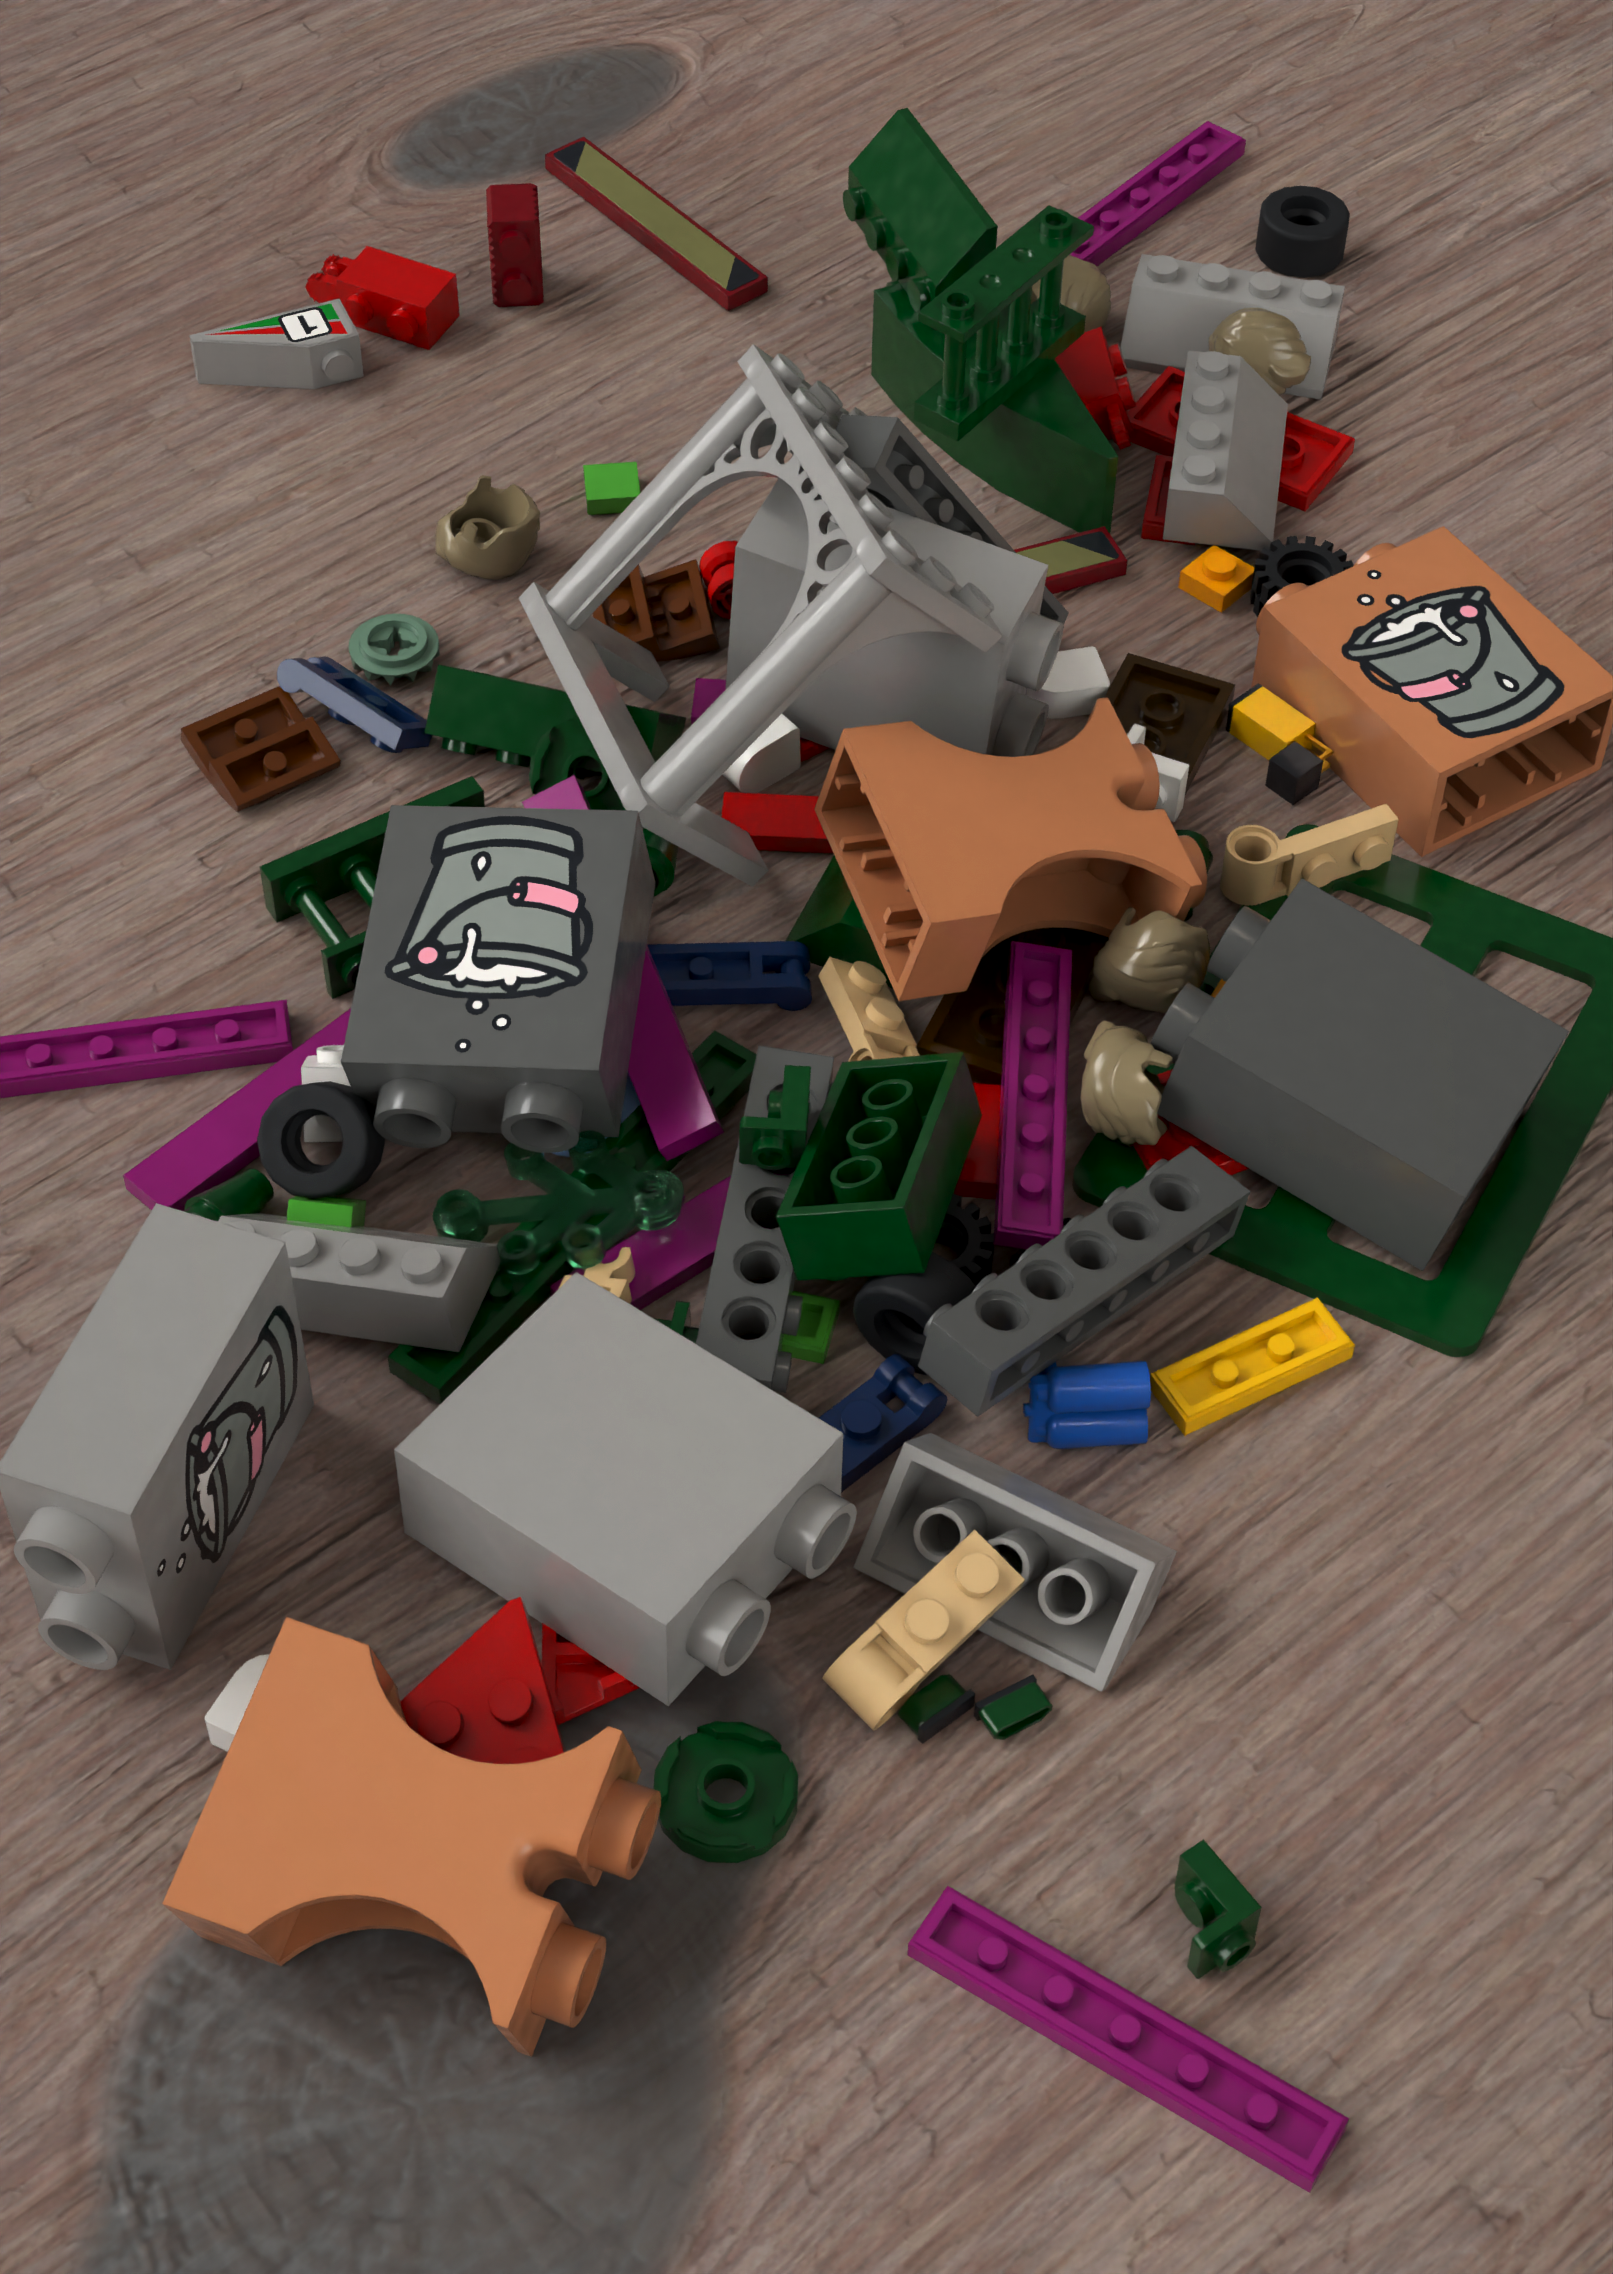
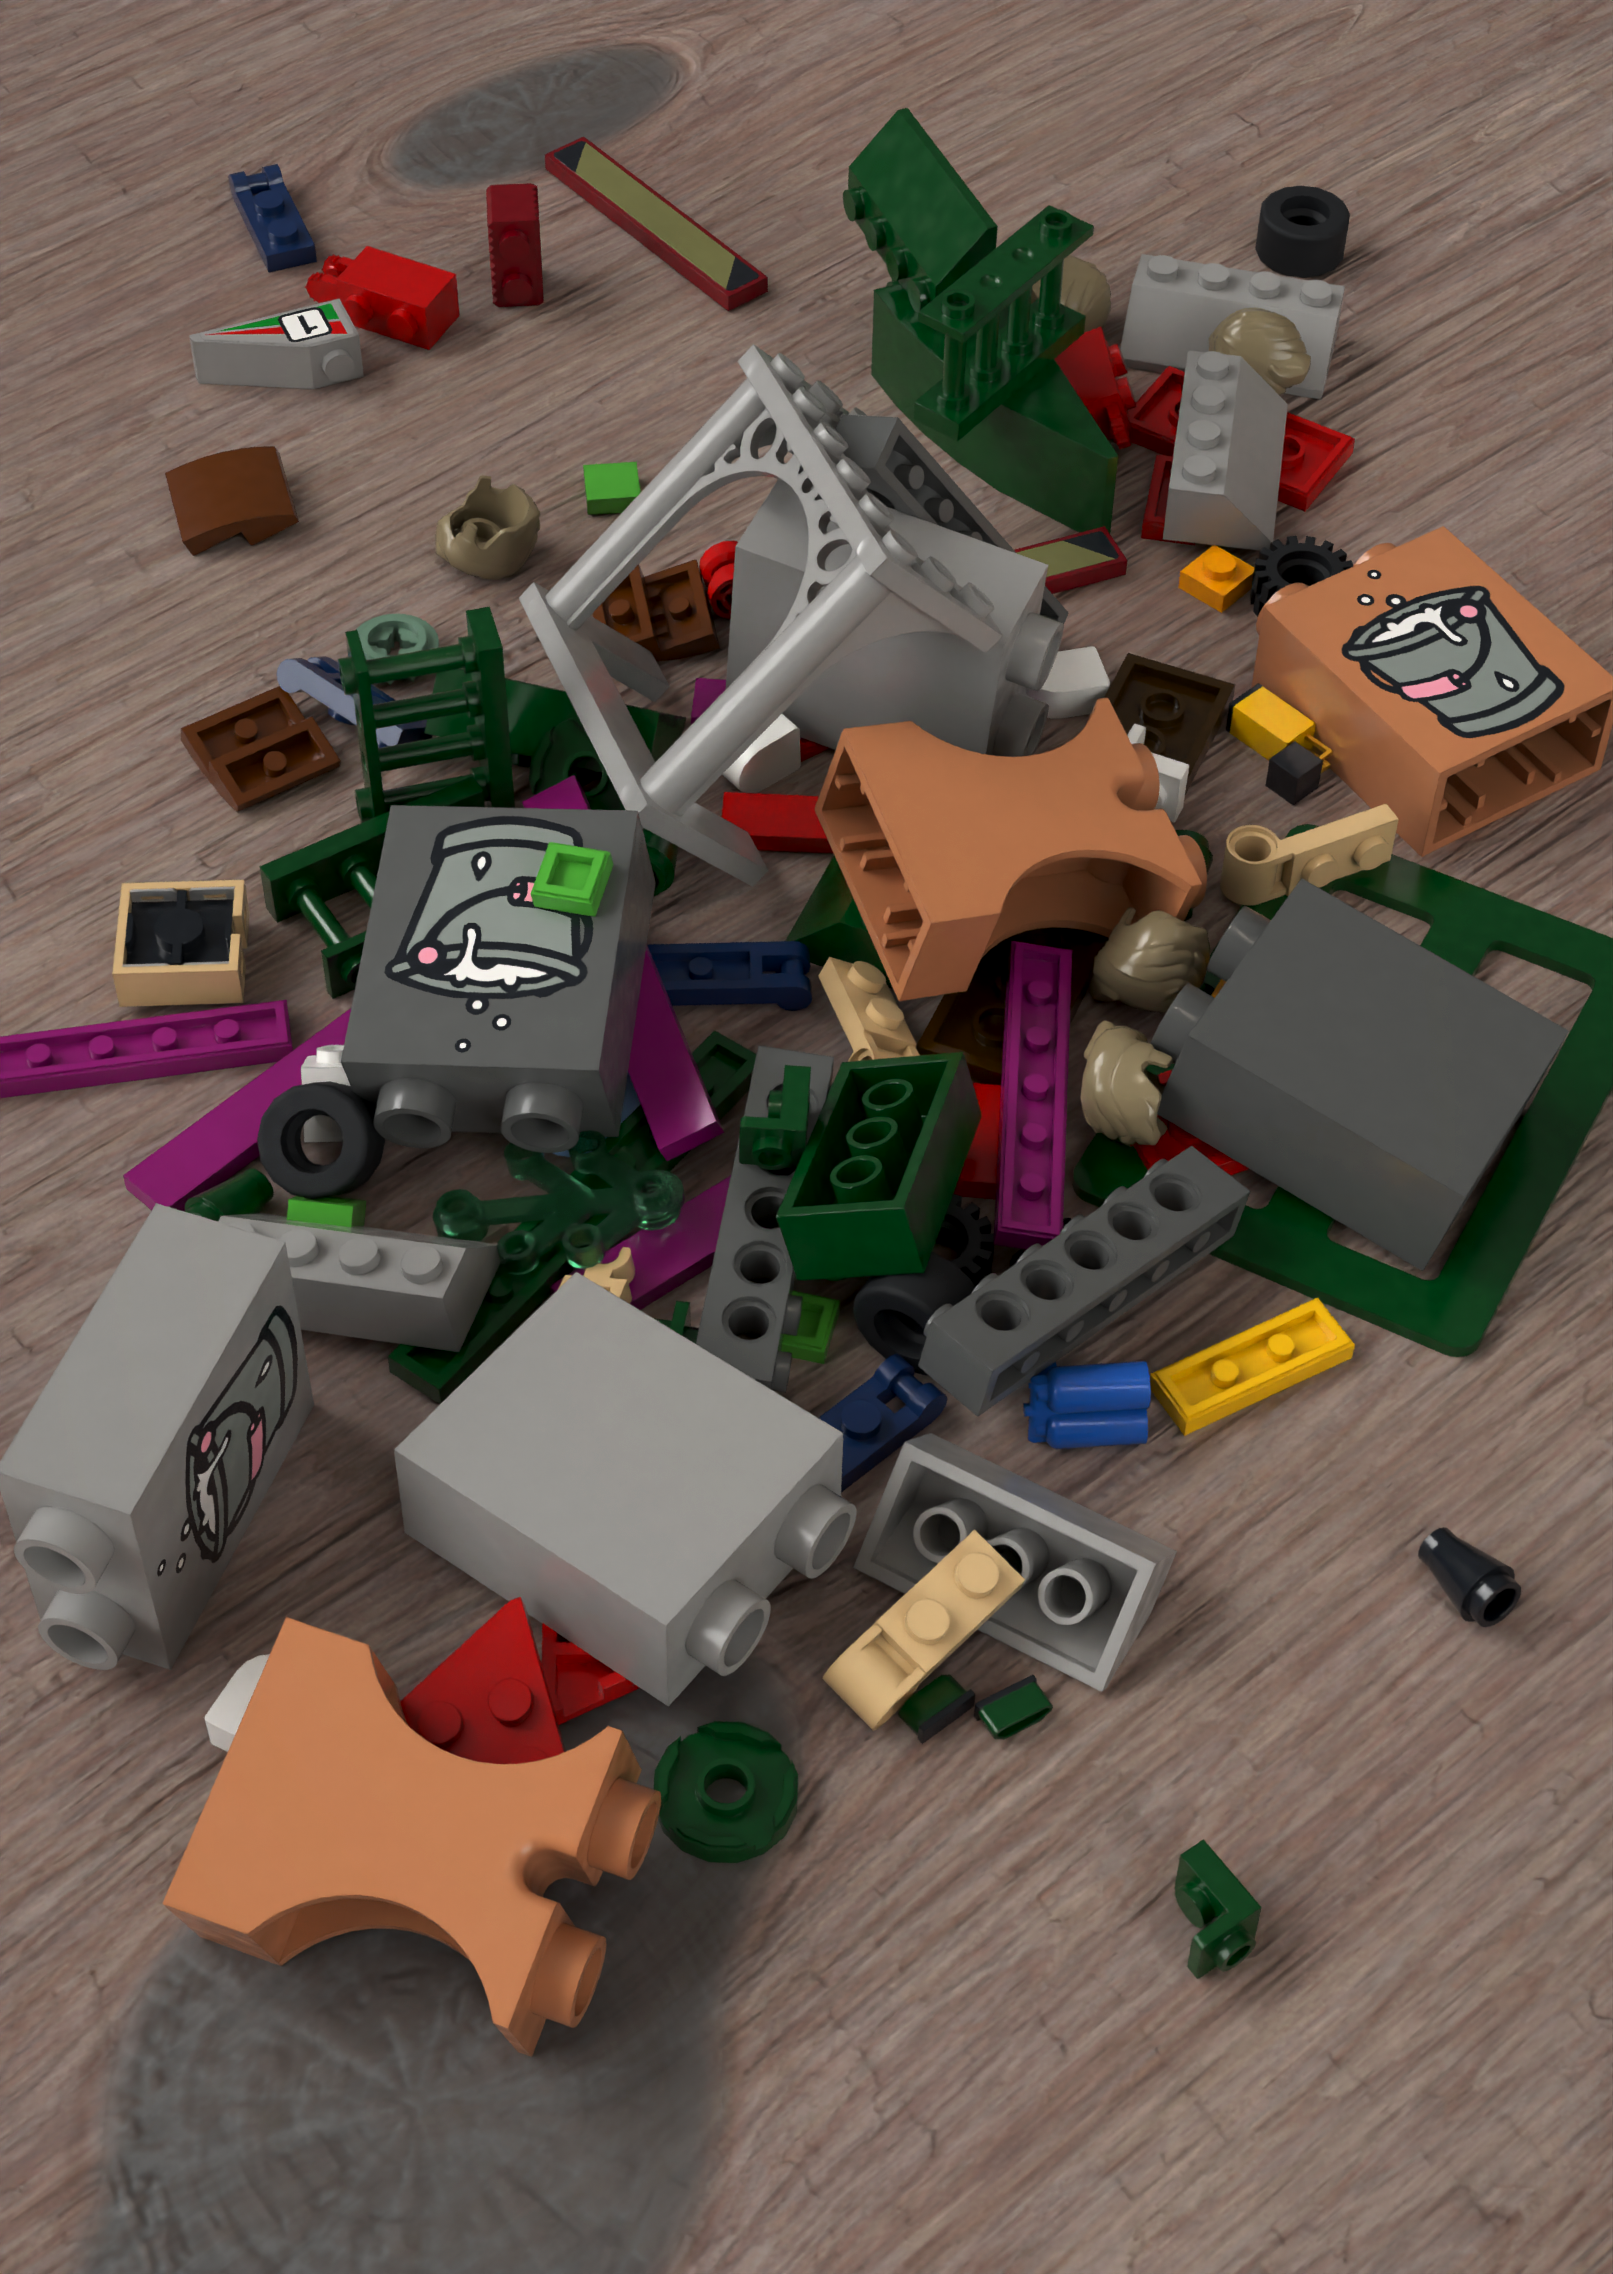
(181, 943): none -> piece
(231, 495): none -> reddish brown slope
(272, 219): none -> dark blue plate
(481, 698): none -> dark green fence
(572, 879): none -> bright green tile
(1129, 2038): magenta tile -> none
(1158, 190): magenta tile -> none
(1473, 1580): none -> black cone

